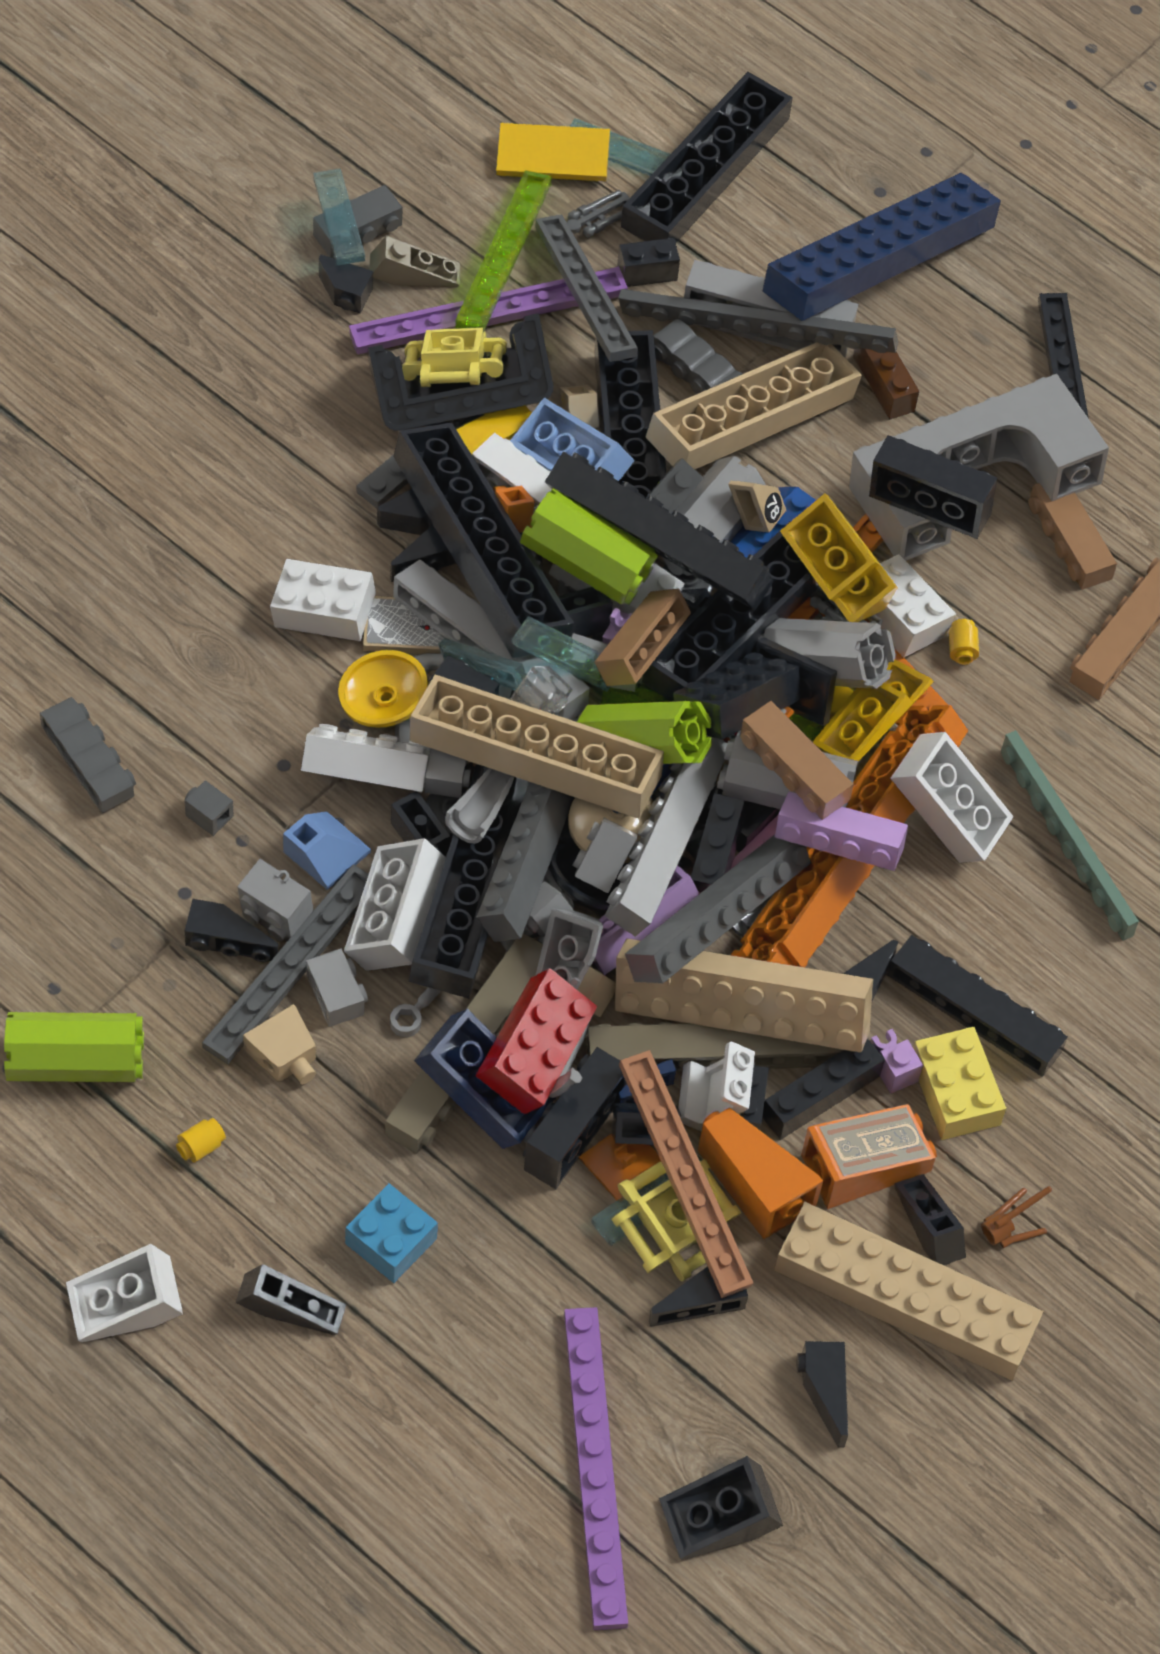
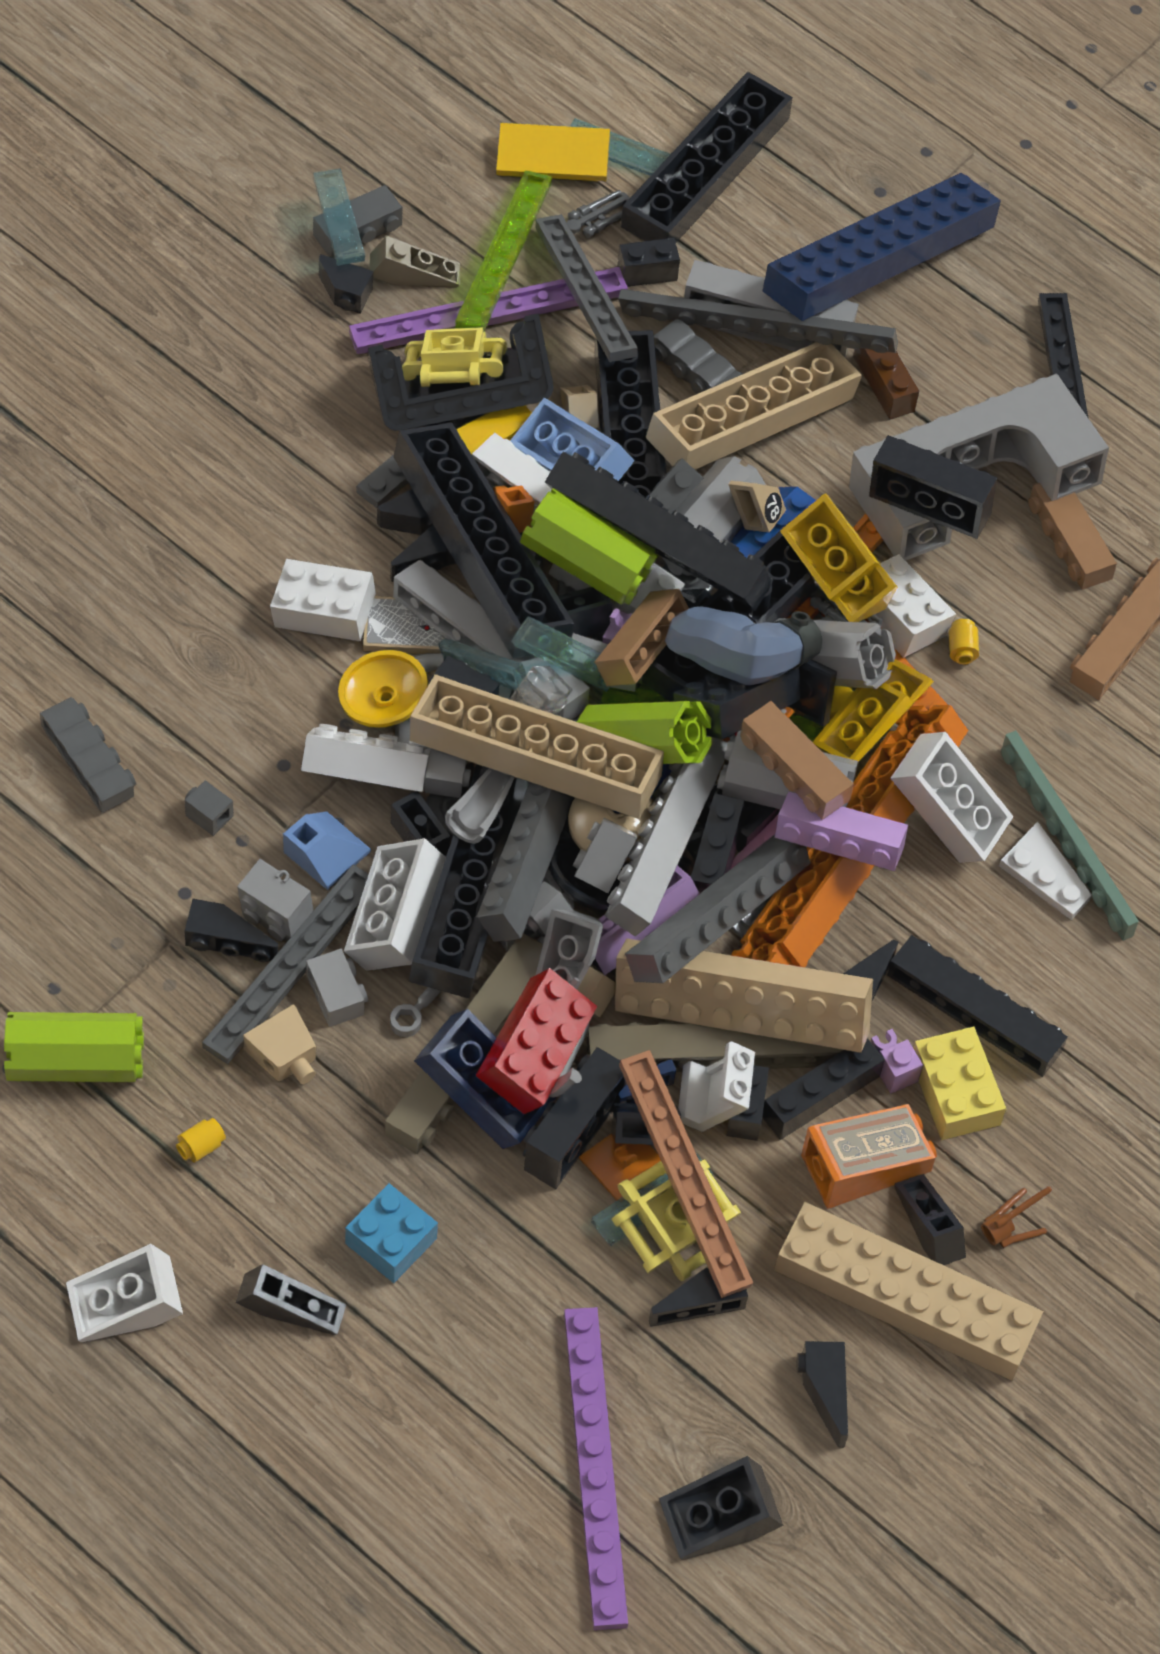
(740, 648): none -> sand blue piece
(757, 1171): orange slope -> none
(1046, 872): none -> white wing

